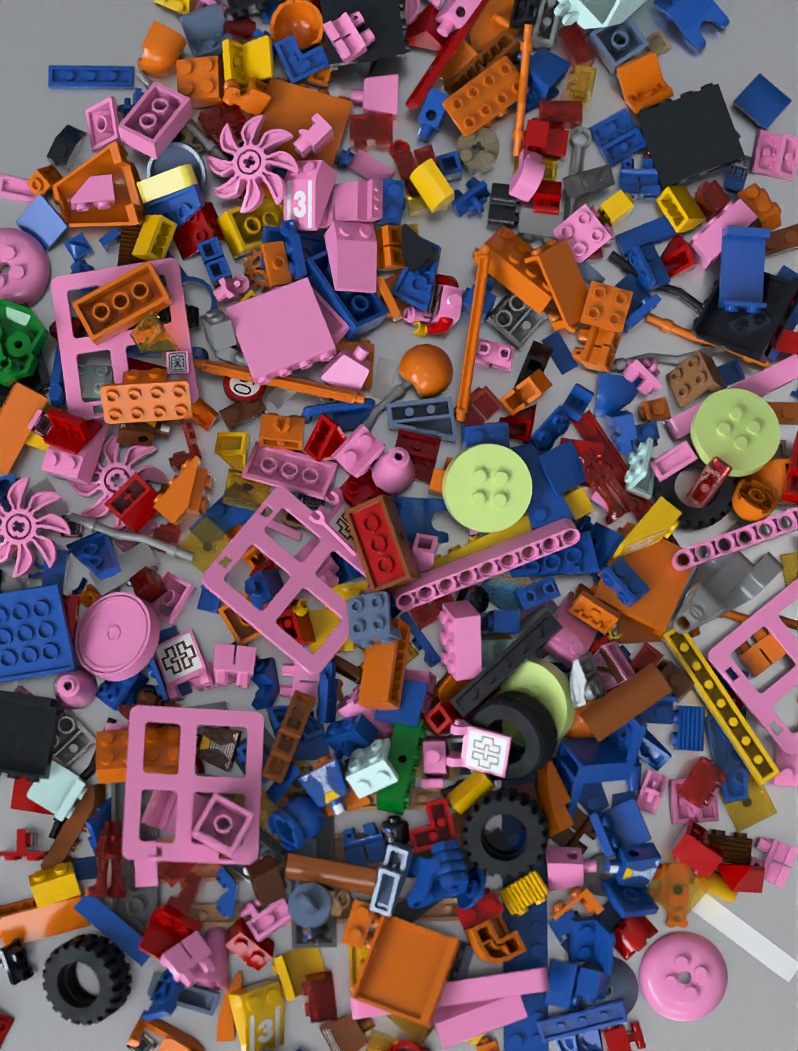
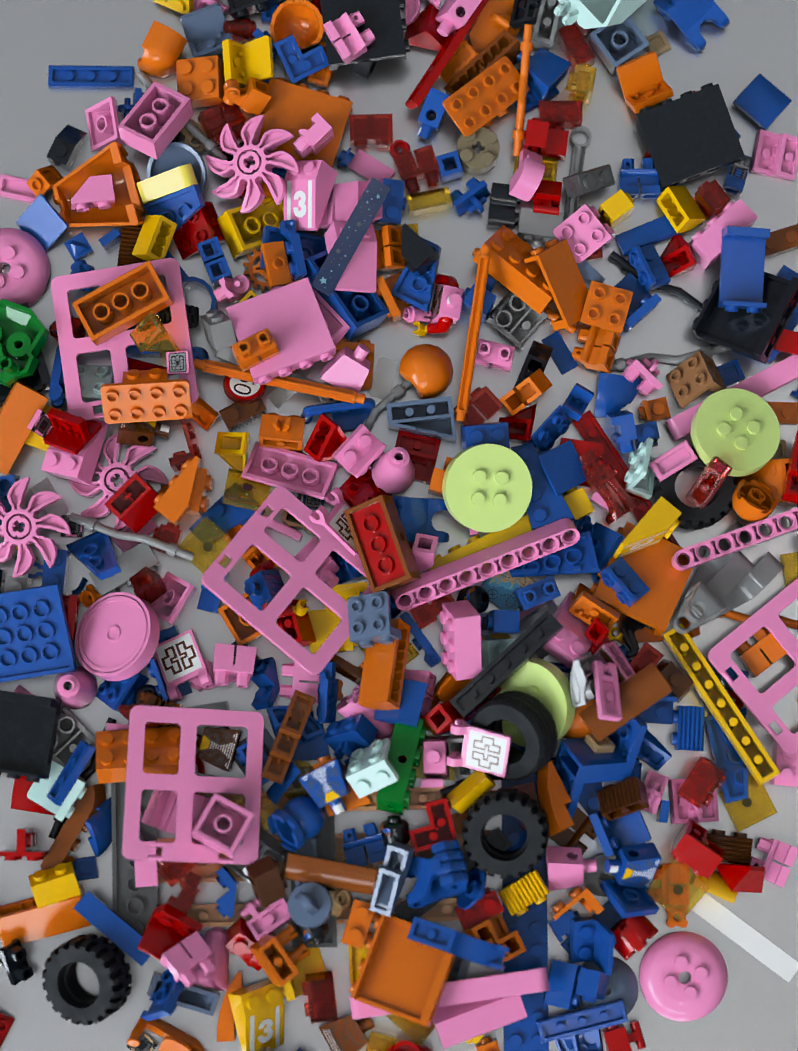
(70, 772): none -> blue tile
(109, 848): clear red piece -> none
(258, 344): none -> orange hips
(274, 960): none -> orange brick
(350, 236): none -> dark blue sticker
(379, 95): bright pink torso -> none
(432, 185): yellow brick -> none
(457, 943): none -> blue piece
(597, 631): none -> red slope
(603, 746): none -> tan tile
(607, 691): none -> bright pink plate
(617, 137): blue slope -> none
(622, 798): none -> reddish brown brick
(628, 629): none -> black piece
(663, 811): none -> blue tile
(668, 325): orange bar -> none
(759, 202): orange brick -> none

